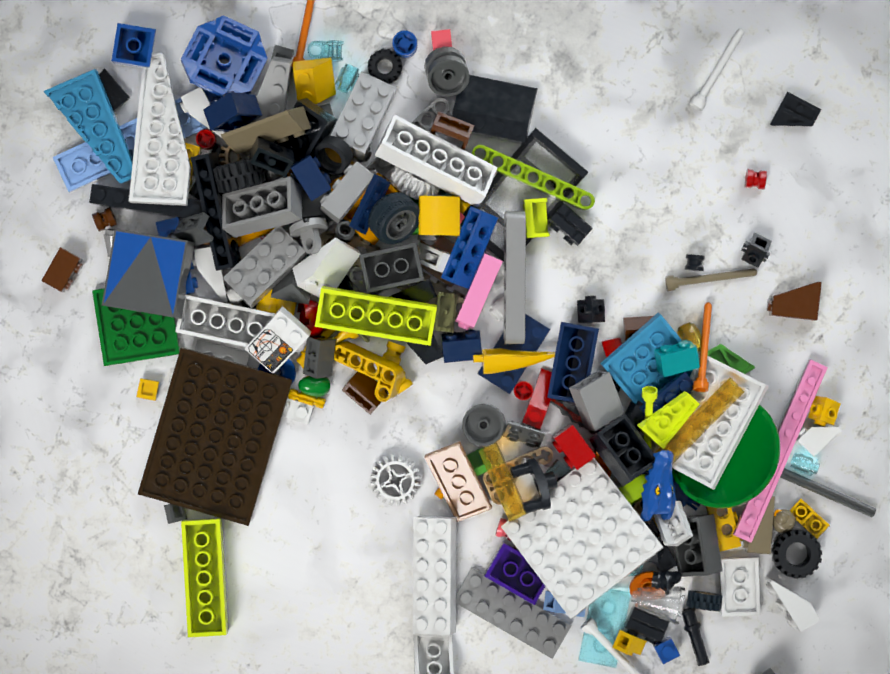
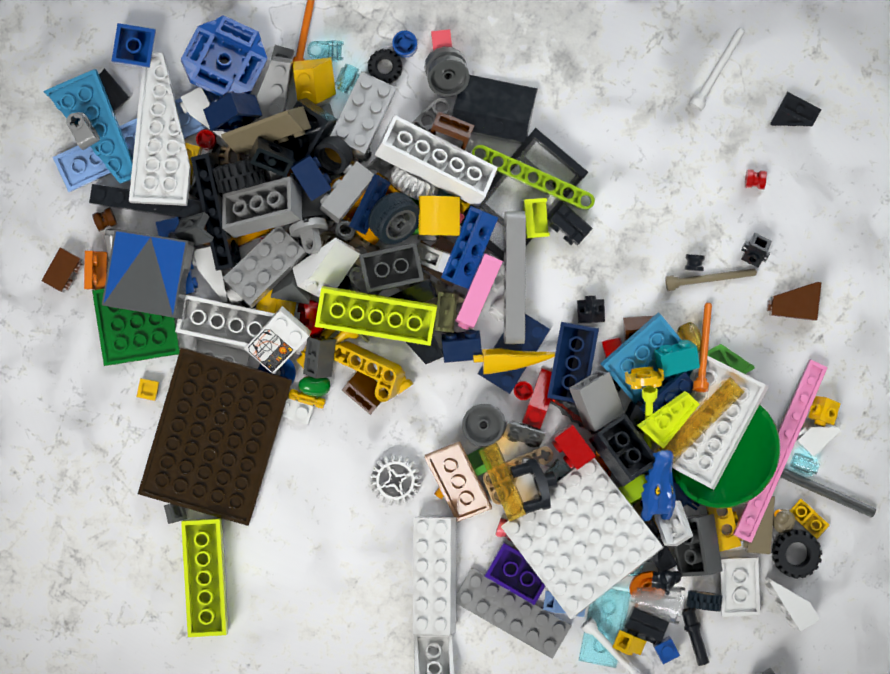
(83, 132): none -> light grey piece
(95, 270): none -> orange bracket
(394, 352): yellow wheel -> none
(644, 377): none -> yellow plate

